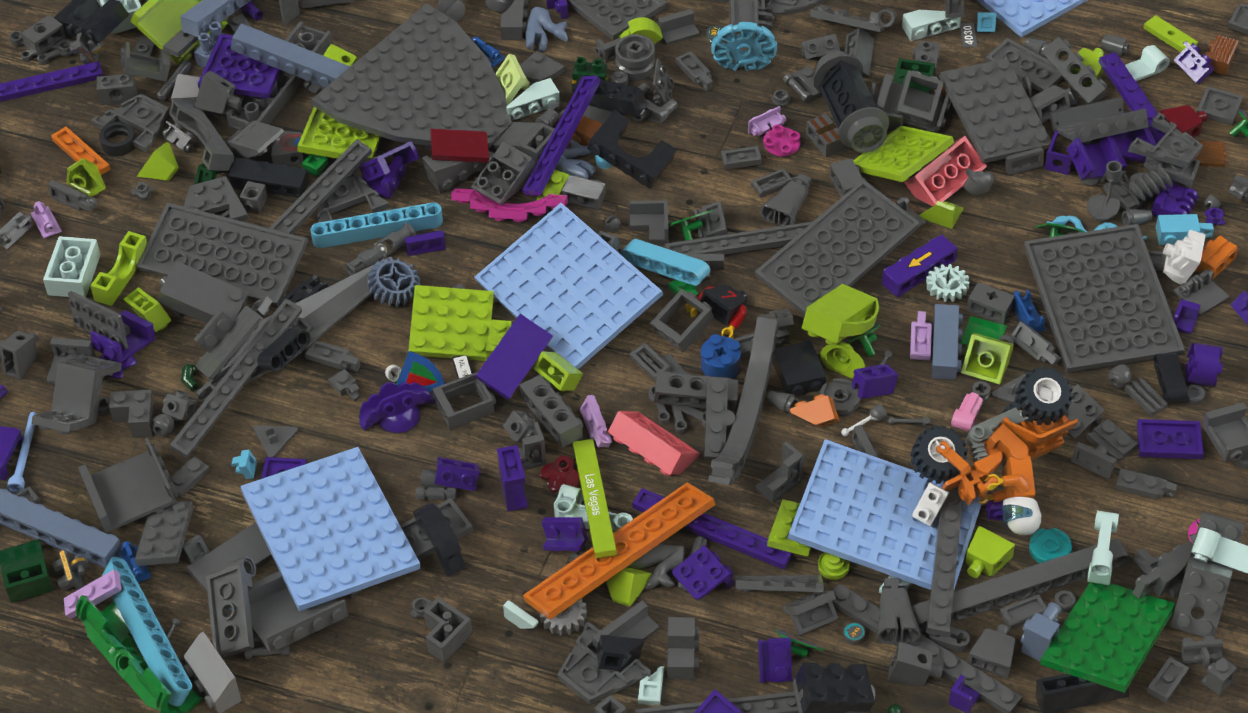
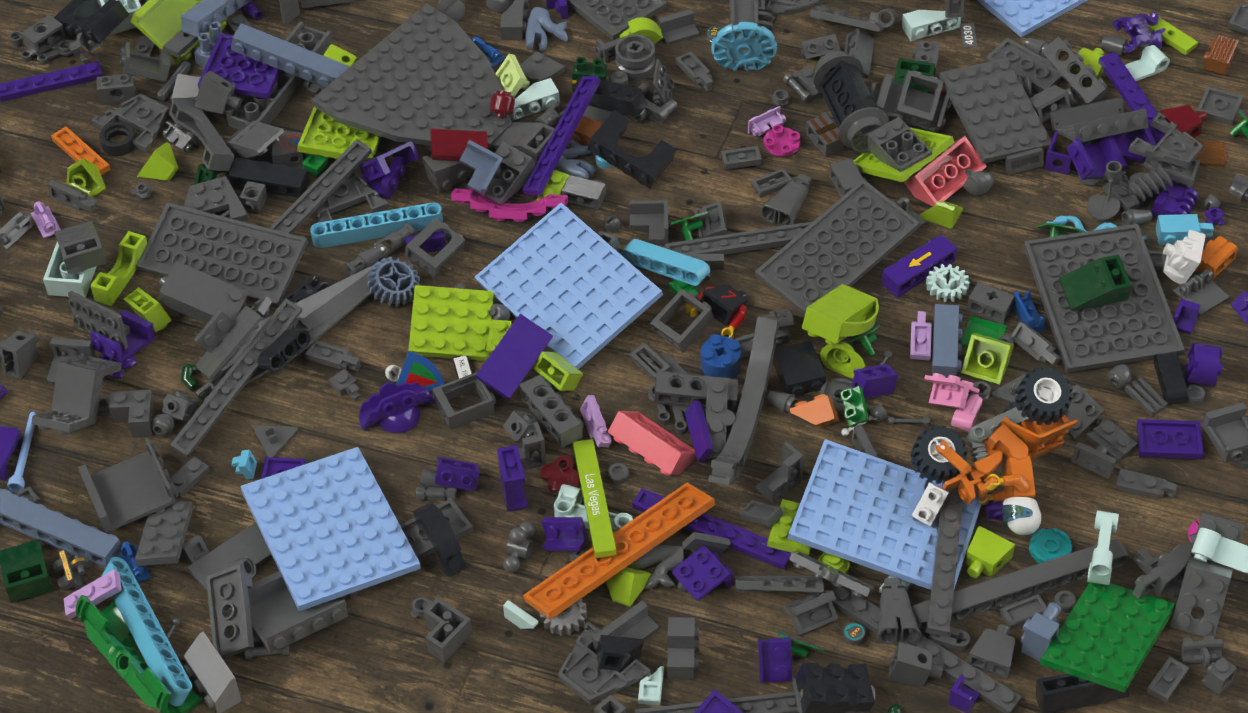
(80, 247): none -> dark grey slope
(423, 260): none -> dark grey panel
(484, 163): none -> sand blue panel
(499, 312): none -> dark grey piece
(502, 104): none -> dark red head
(518, 546): none -> dark grey piece
(618, 473): none -> dark grey tile
(699, 431): none -> dark purple tile
(713, 543): none -> dark grey tile
(761, 513): none -> dark grey tile
(832, 574): none -> dark grey hinge
(855, 406): none -> green hips
(897, 145): none -> dark grey slope
(949, 391): none -> bright pink bracket
(986, 22): medium azure tile -> none
(1096, 283): none -> dark green slope
(1139, 31): none -> dark purple animal
(1194, 64): bracket -> none

